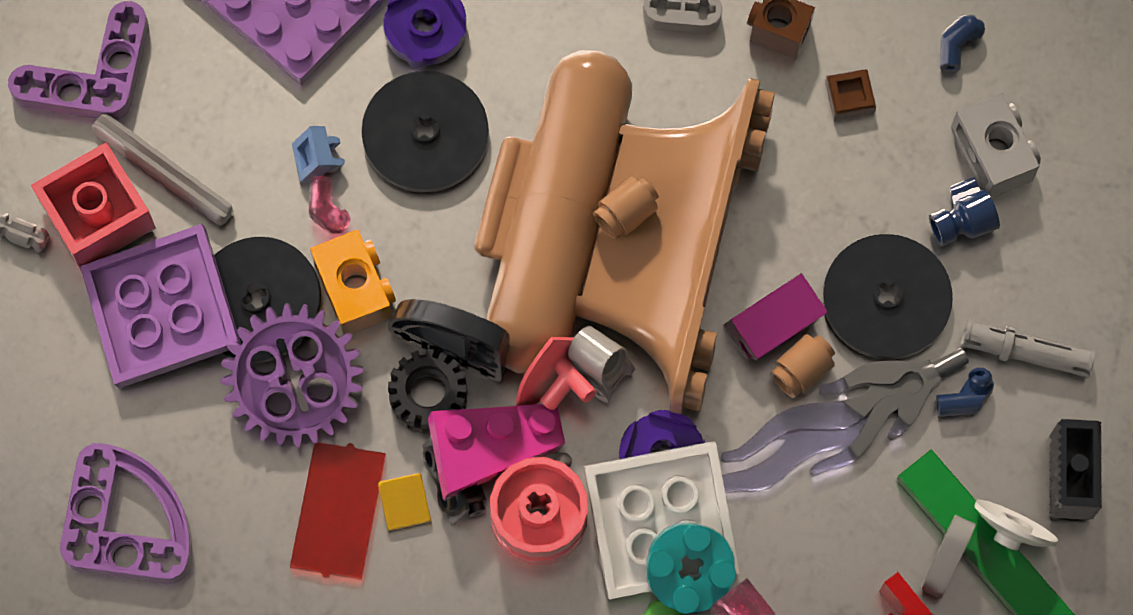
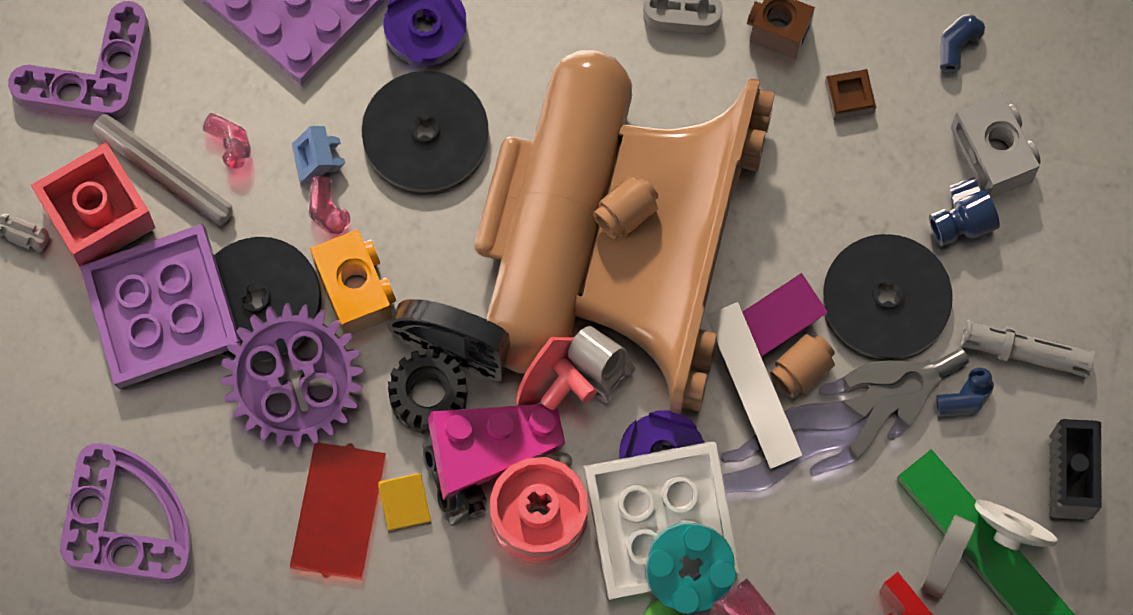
(233, 137): none -> clear pink arm
(754, 385): none -> white sticker

